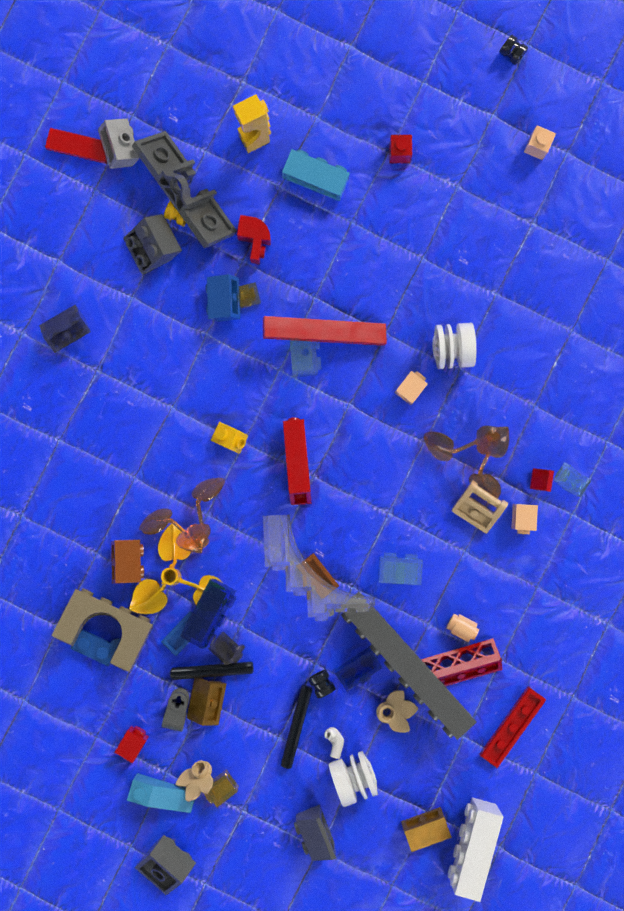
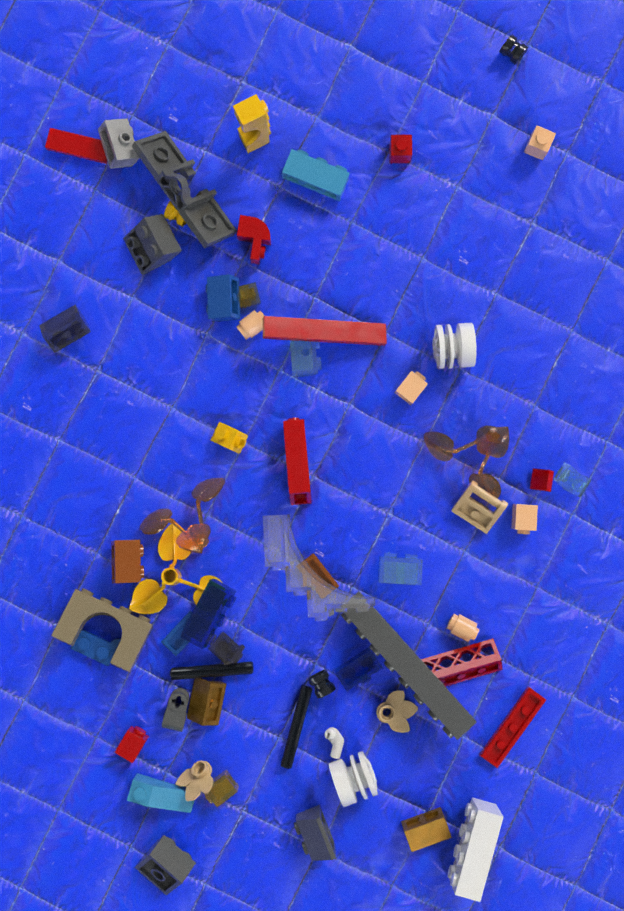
(251, 324): none -> light nougat brick

